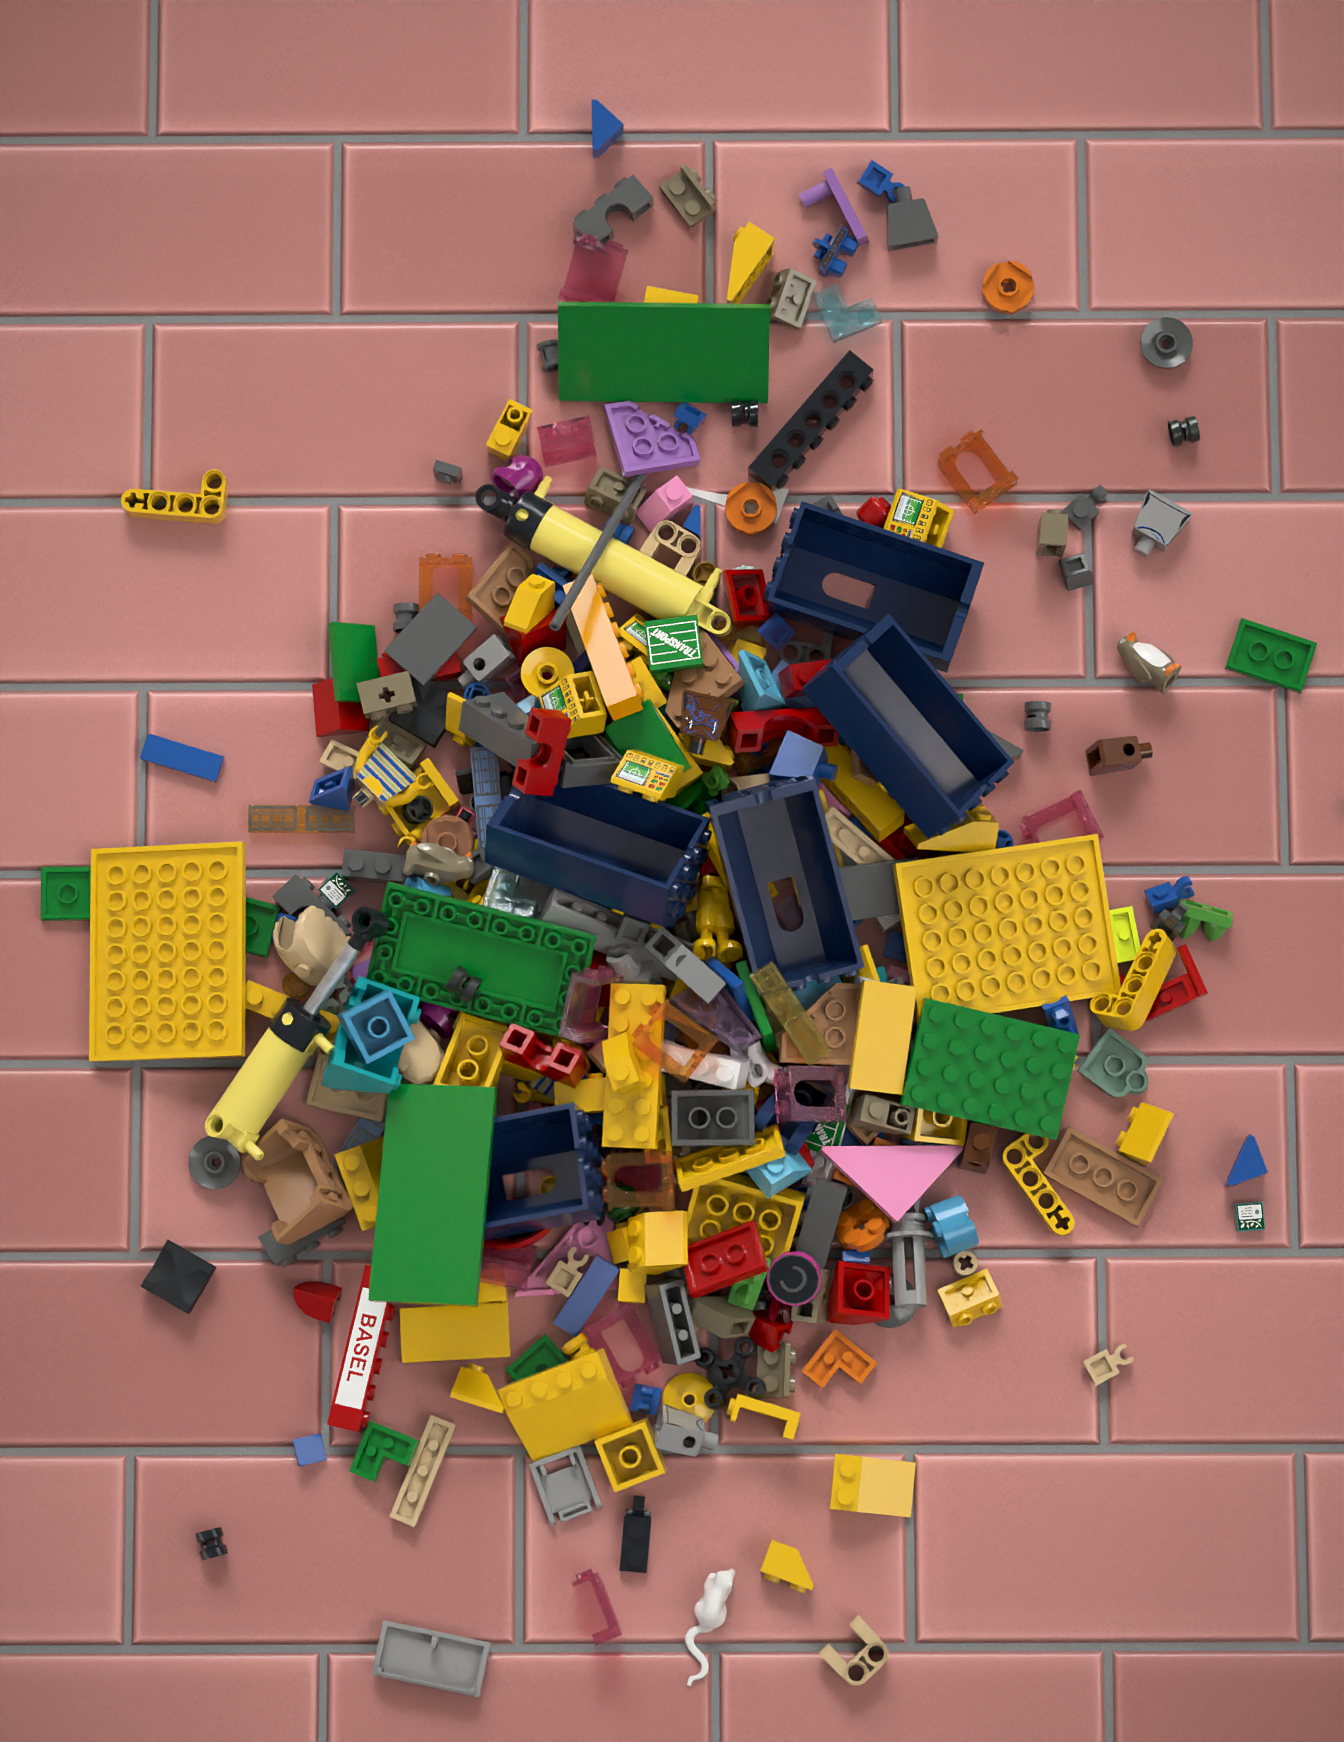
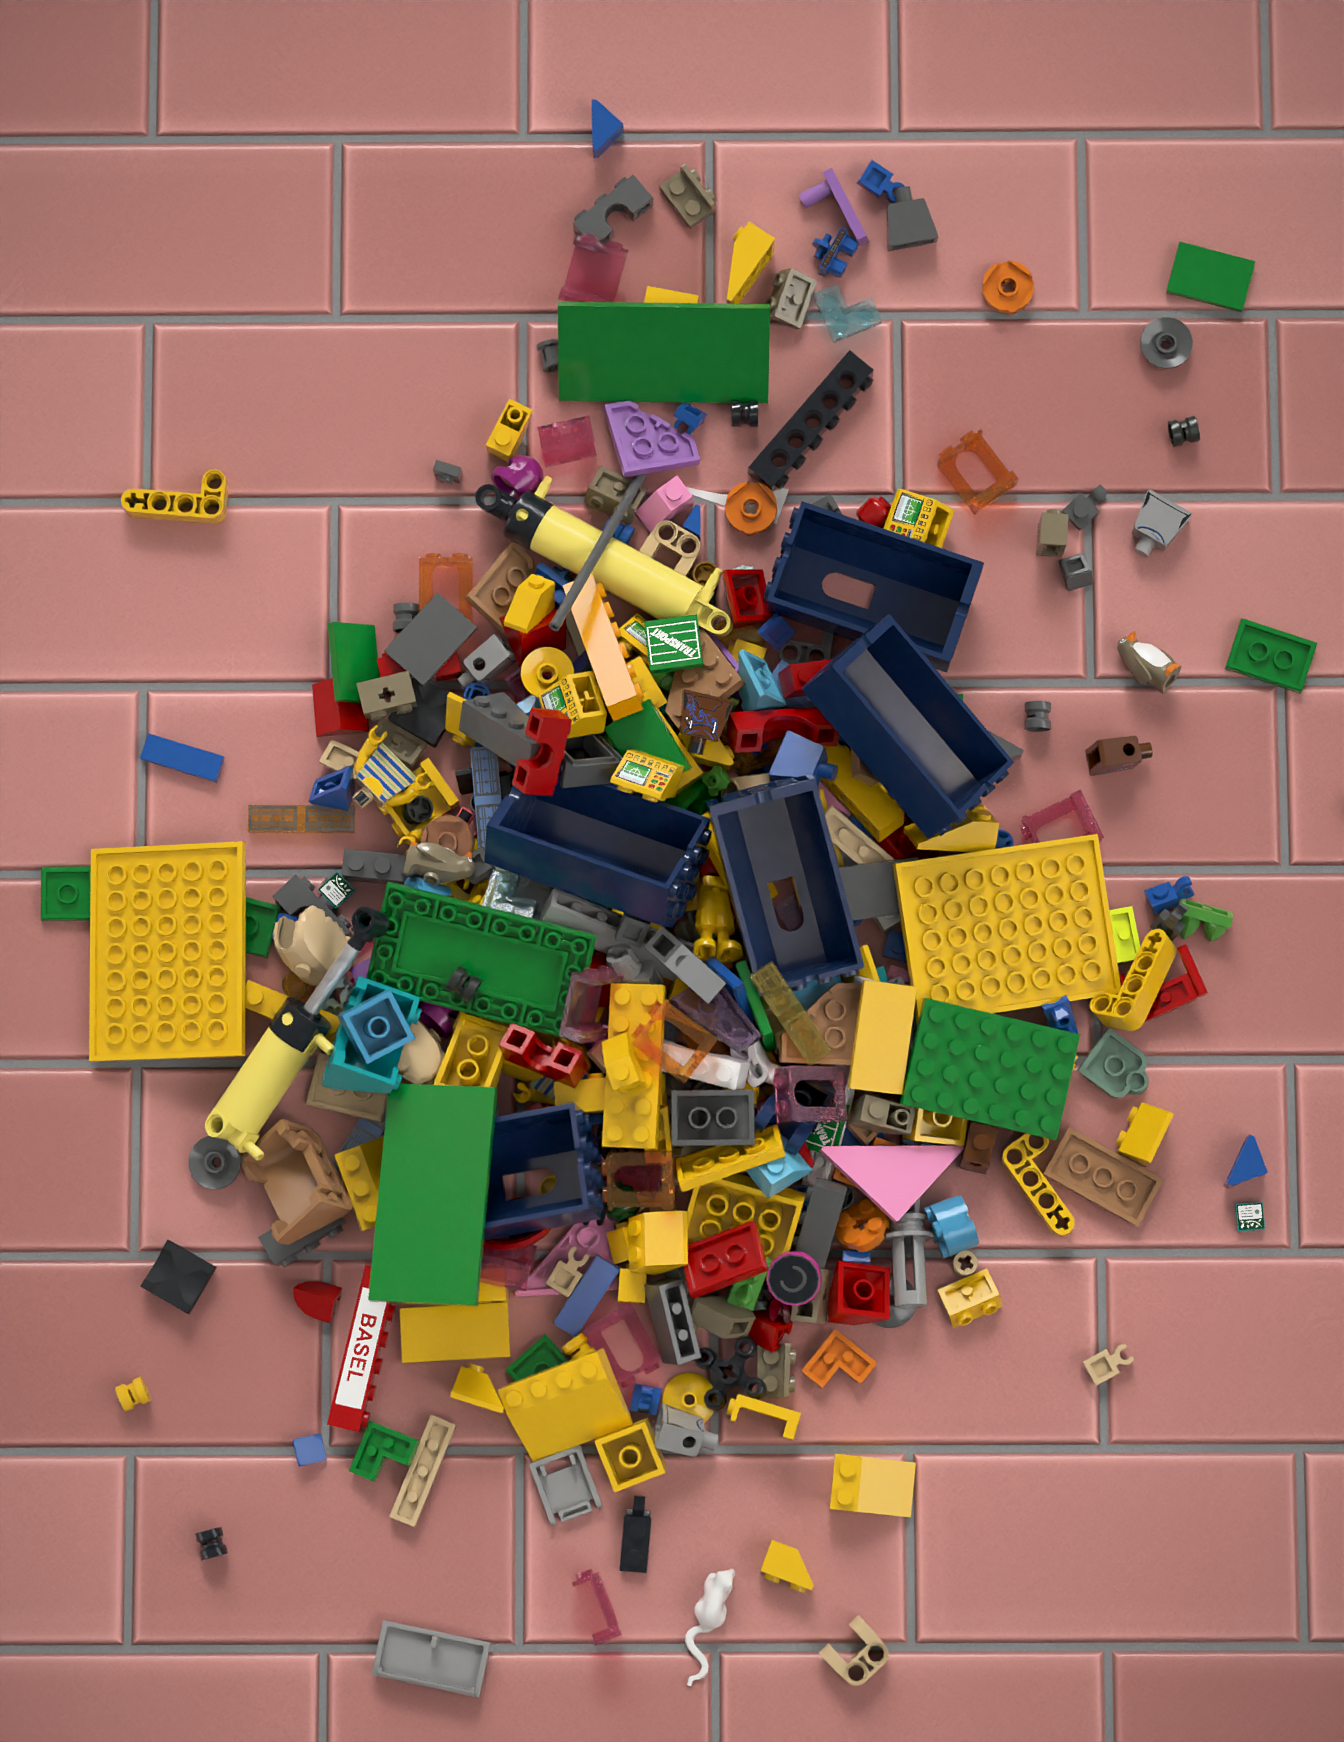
(139, 1393): none -> yellow wheel
(1210, 277): none -> green tile

